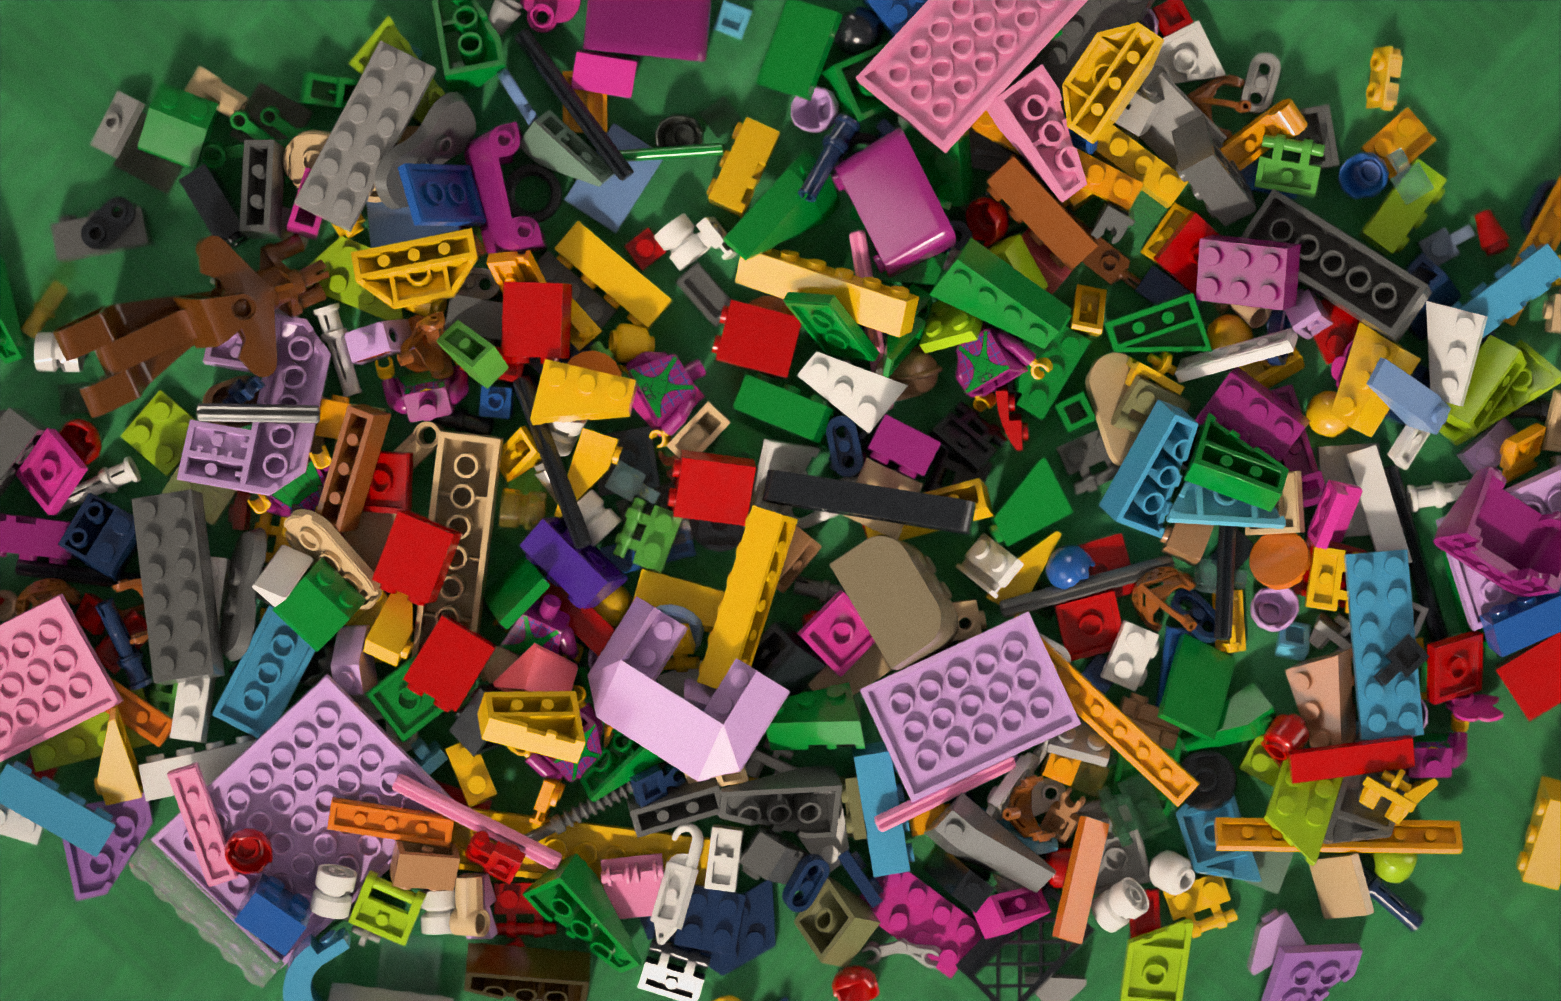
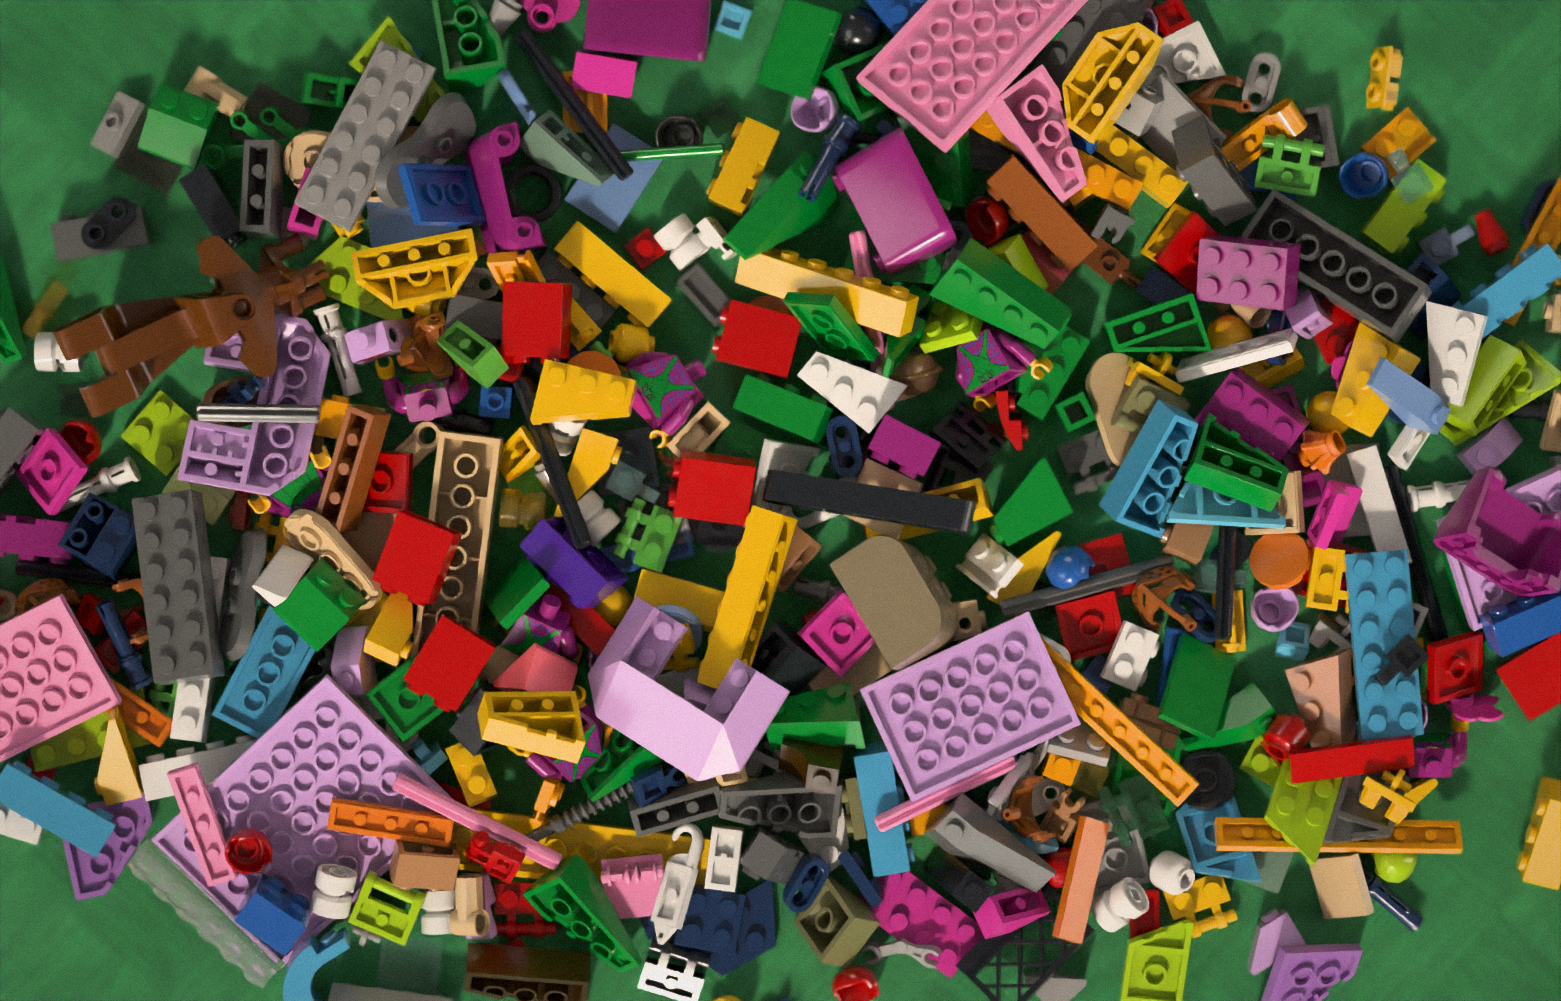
(813, 763): none -> dark brown arch
(1088, 310): yellow slope -> none
(1321, 449): none -> orange rock
(1520, 450): light orange plate -> none

